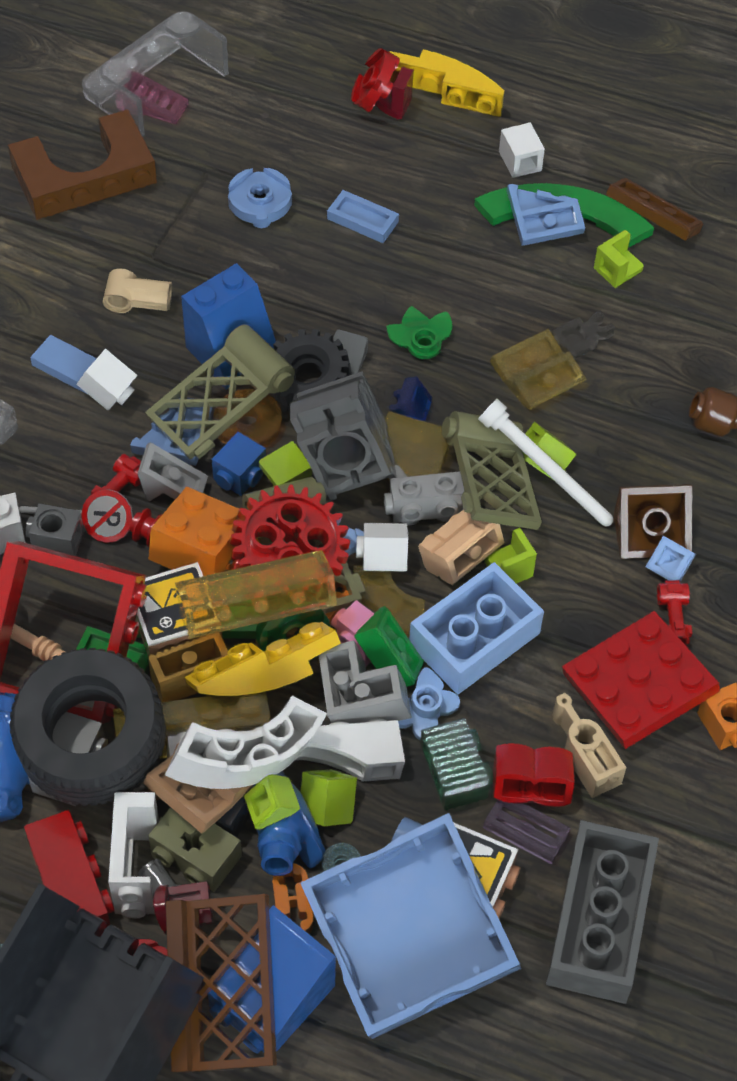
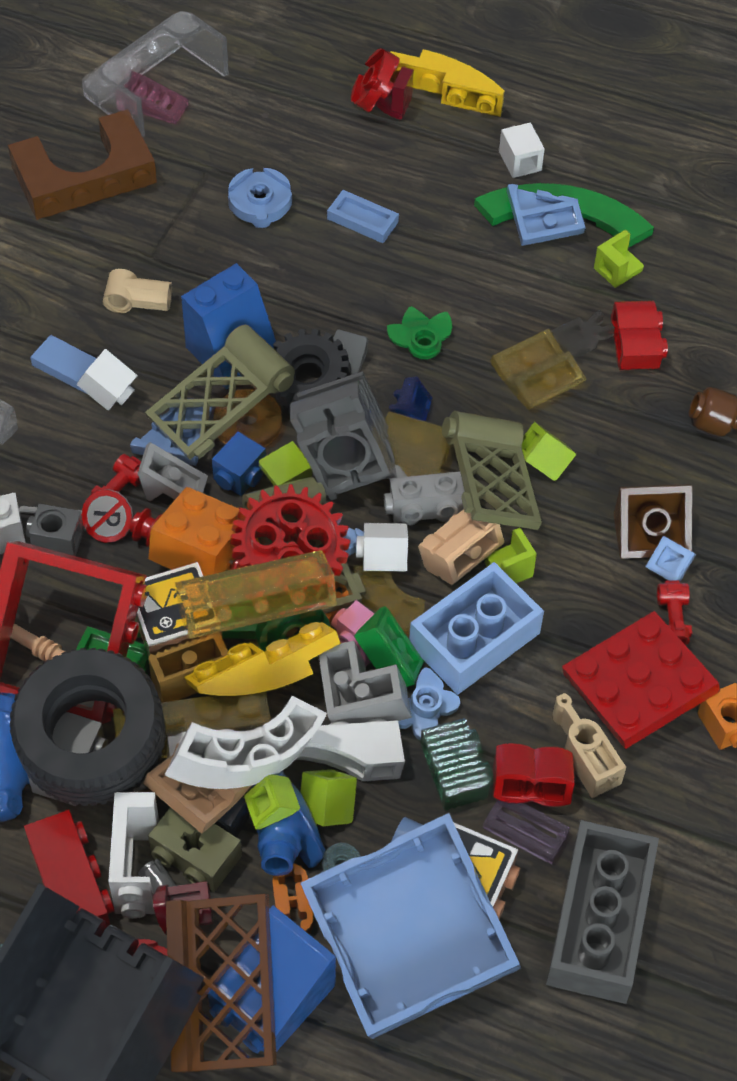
(498, 419): white piece -> none
(638, 335): none -> red brick
(655, 208): reddish brown tile -> none

